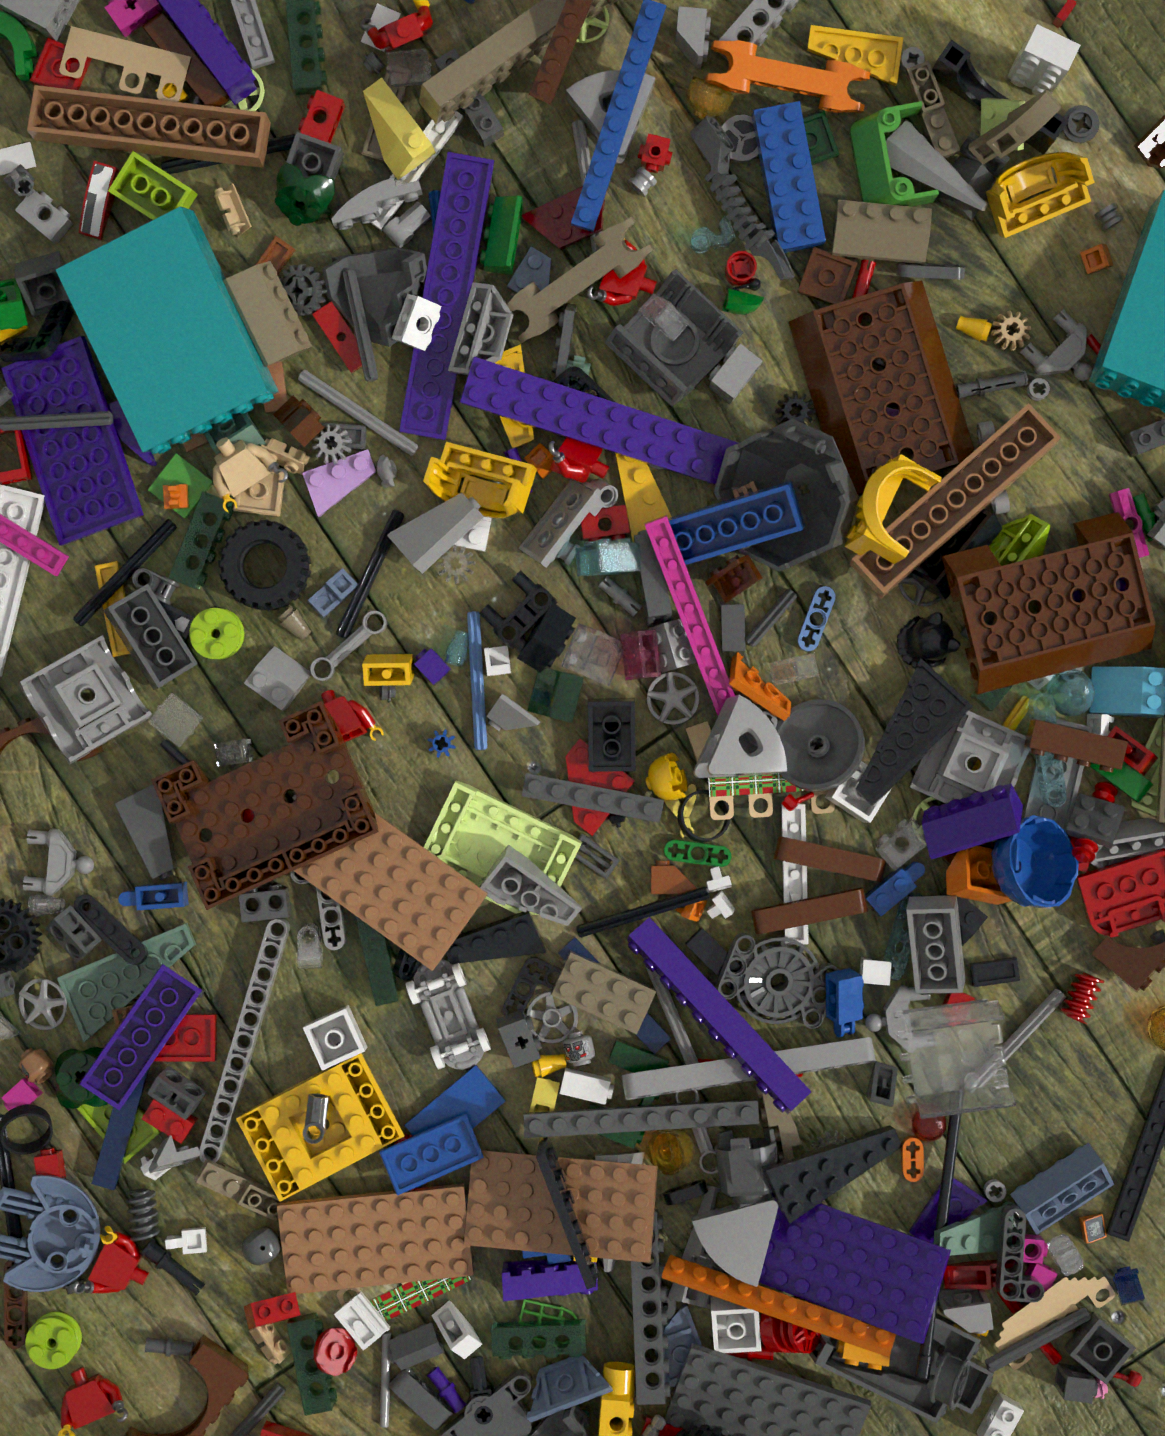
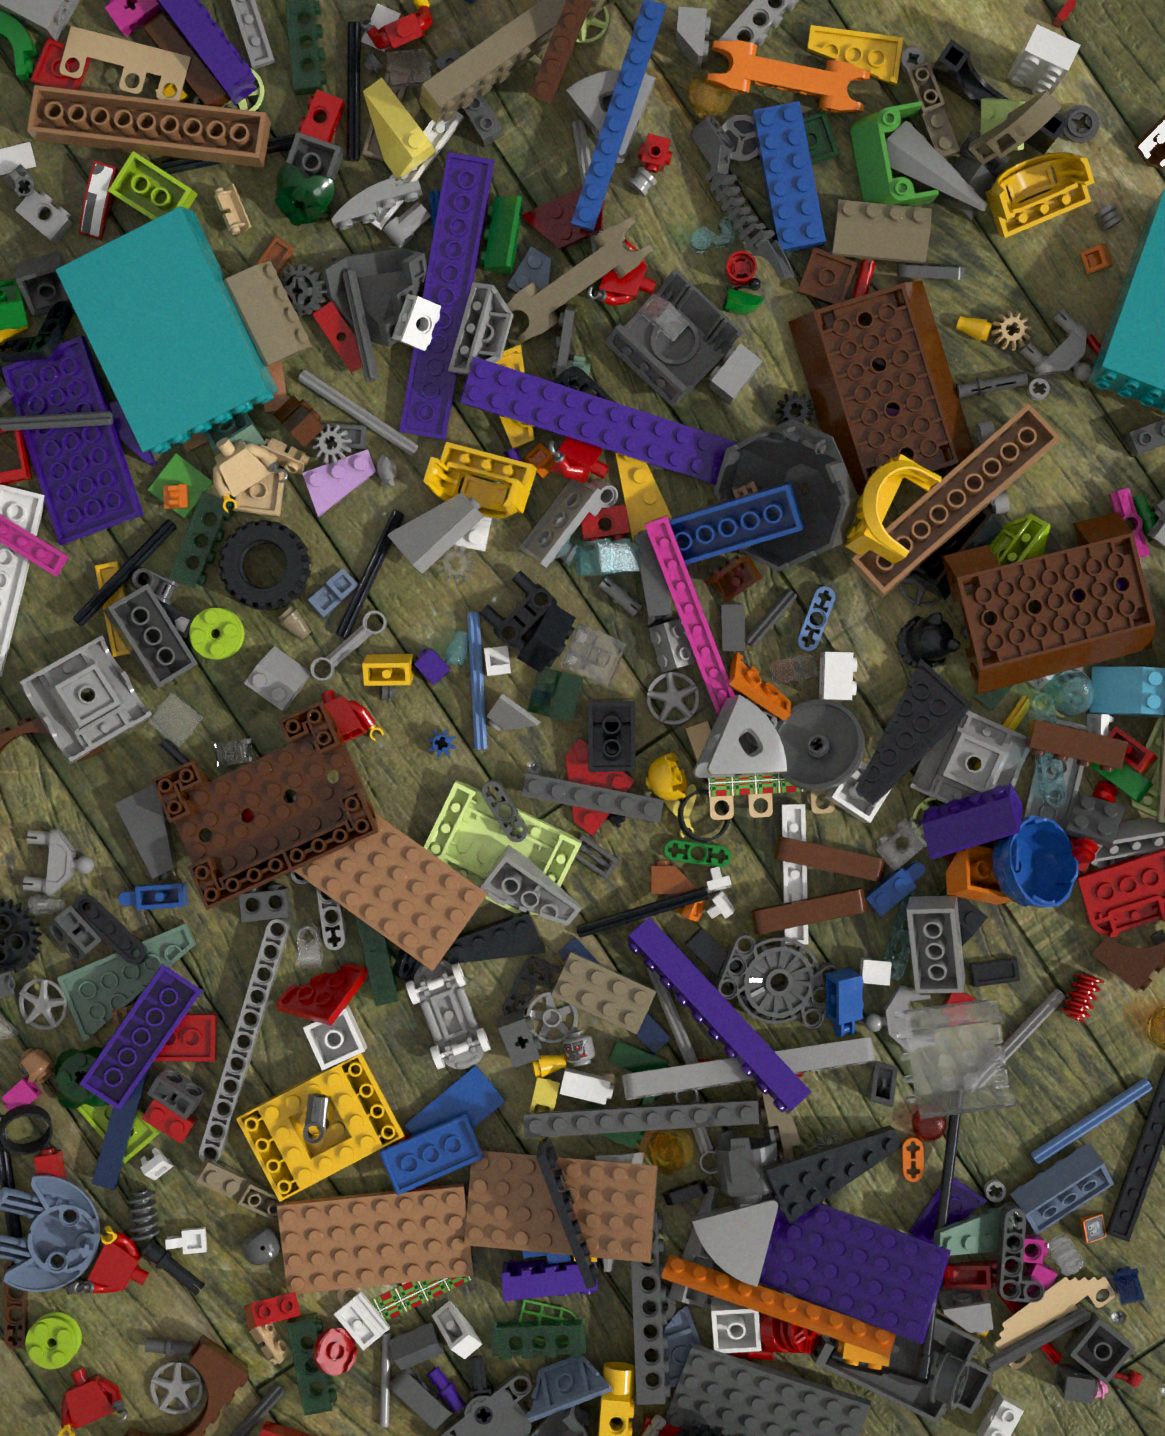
(169, 1156): light grey slope -> none
(176, 1388): none -> light grey wheel
(324, 996): none -> red plate
(353, 91): none -> black axle
(514, 812): none -> dark grey beam
(640, 655): clear pink brick -> none
(791, 802): red hand -> none
(837, 676): none -> white brick
(1091, 1121): none -> medium blue axle

